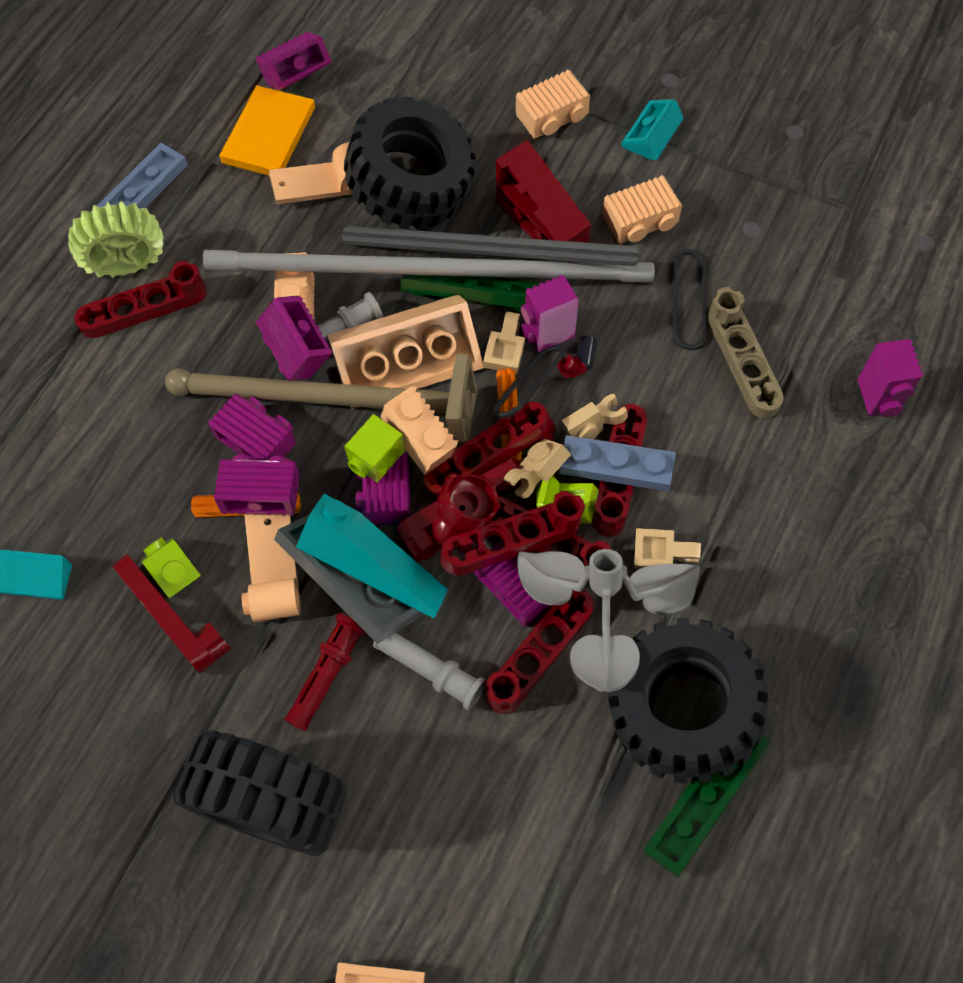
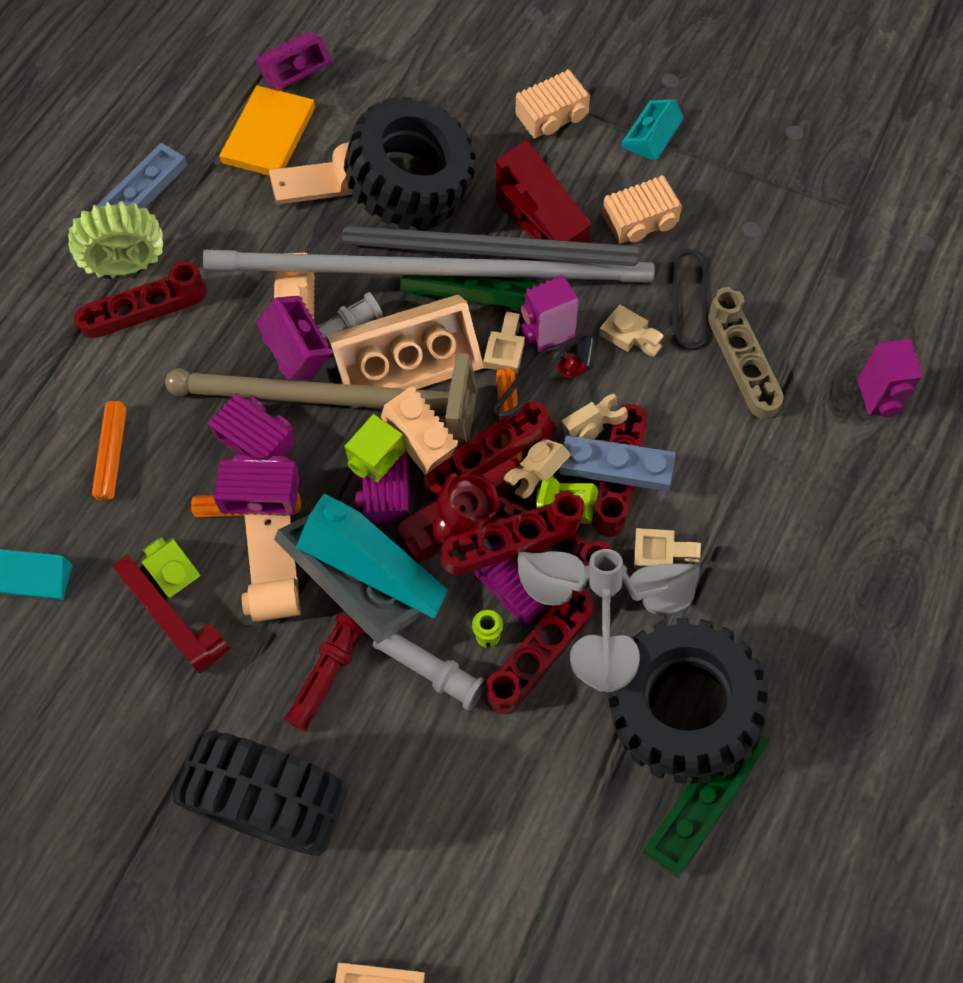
(109, 451): none -> orange axle
(479, 625): none -> lime pin
(629, 329): none -> tan plate

